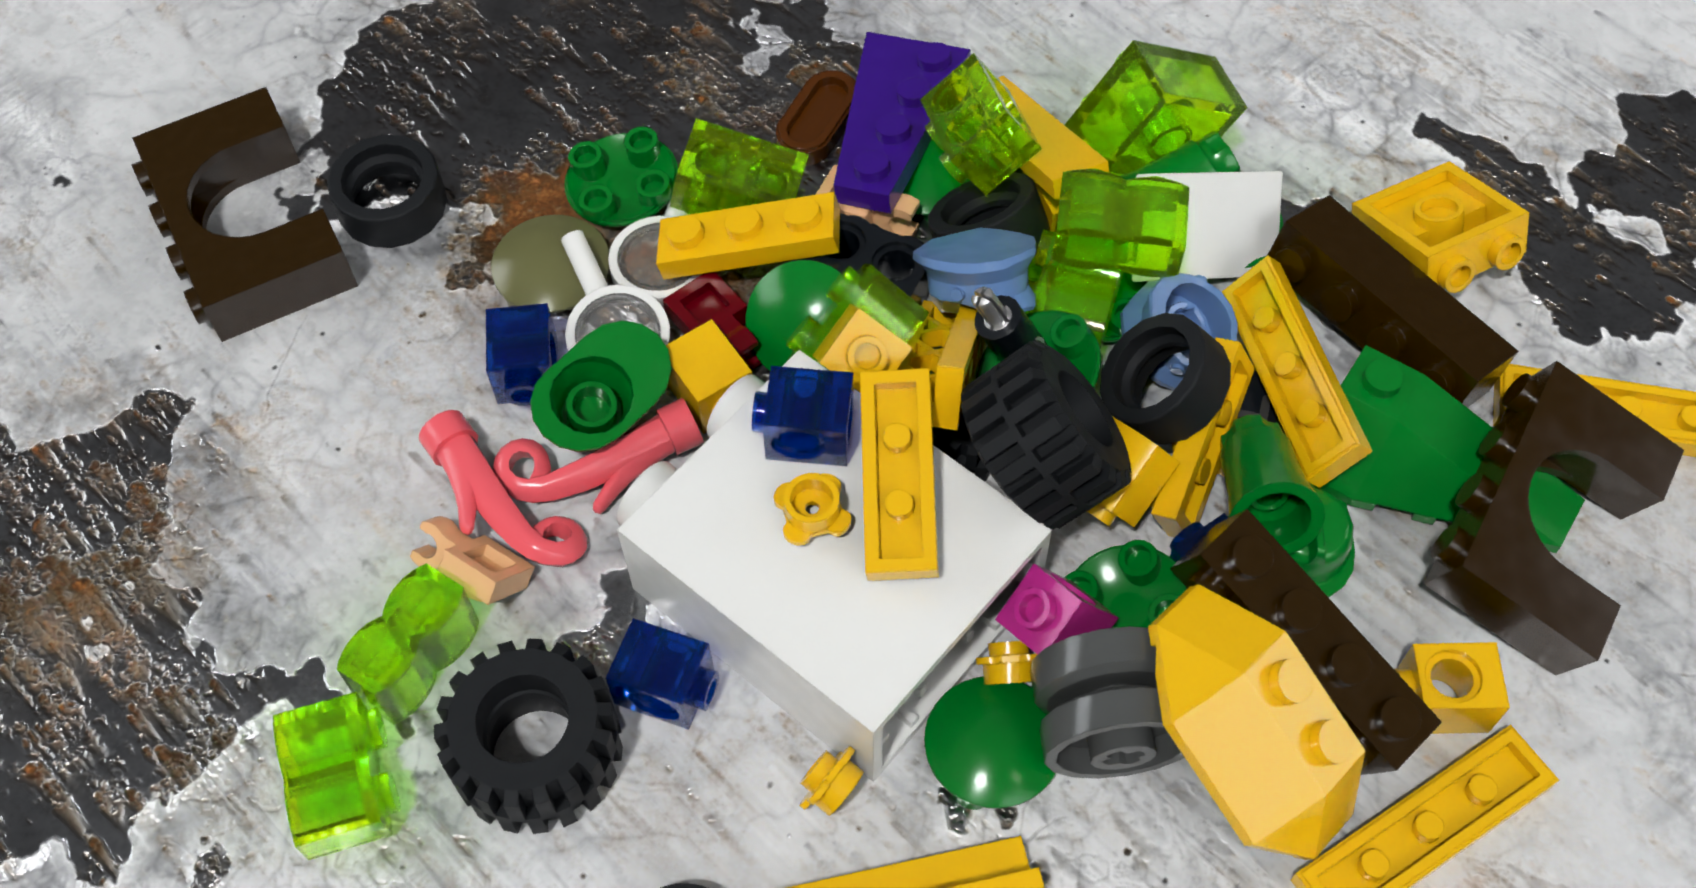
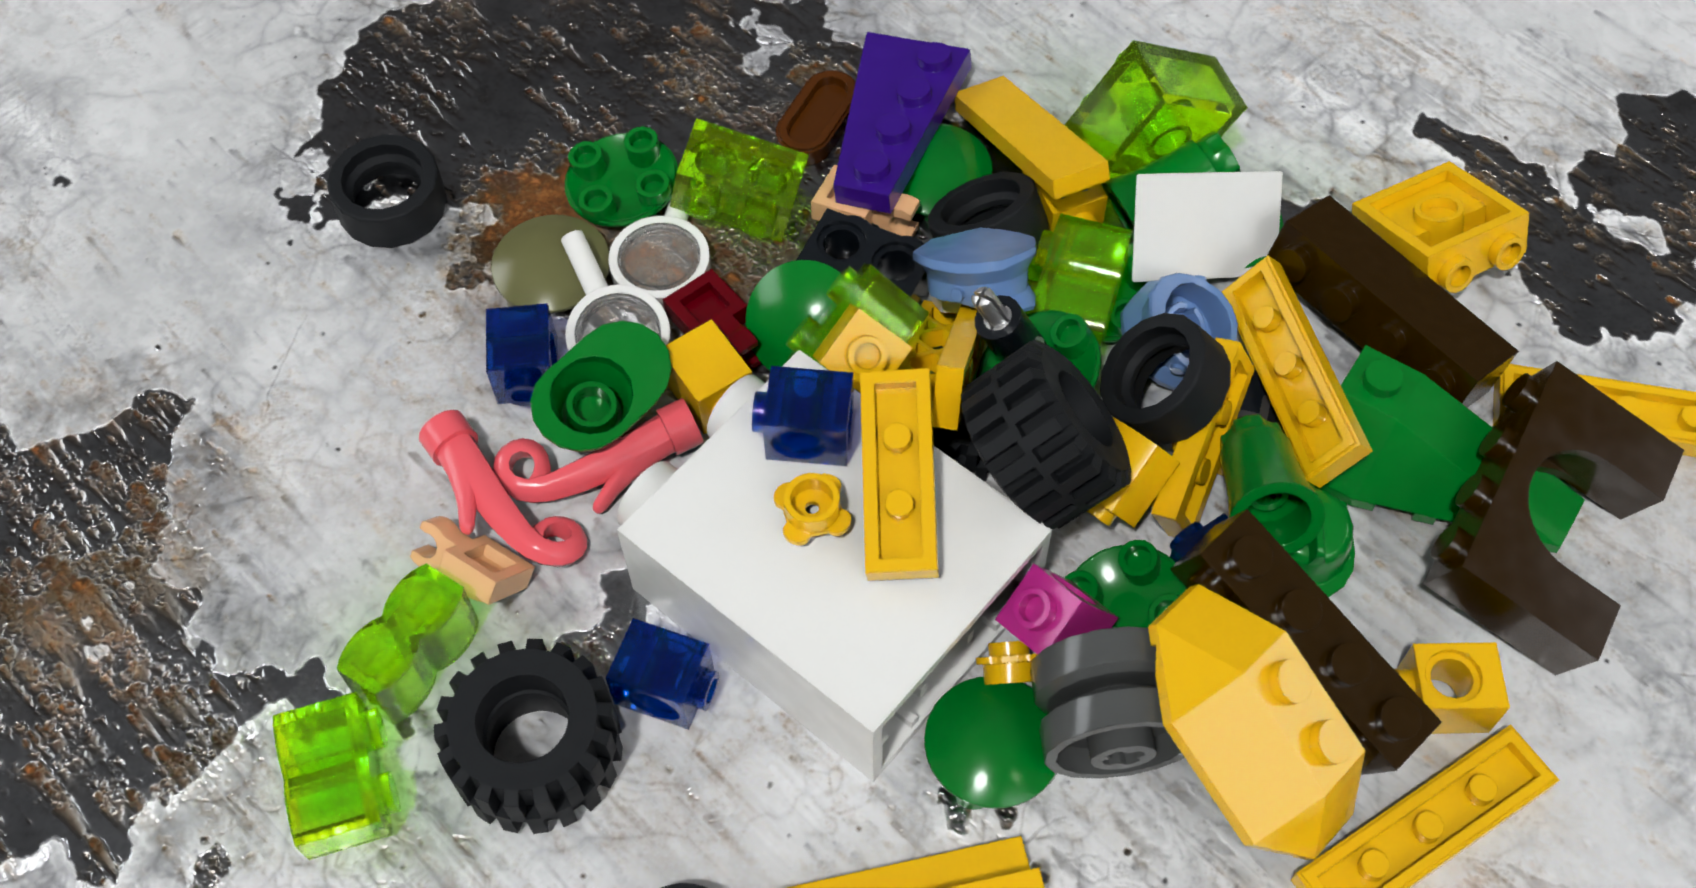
(245, 278): dark brown arch -> none
(749, 235): yellow plate -> none
(830, 780): yellow plate -> none
(978, 126): clear neon green brick -> none
(1121, 223): clear neon green brick -> none

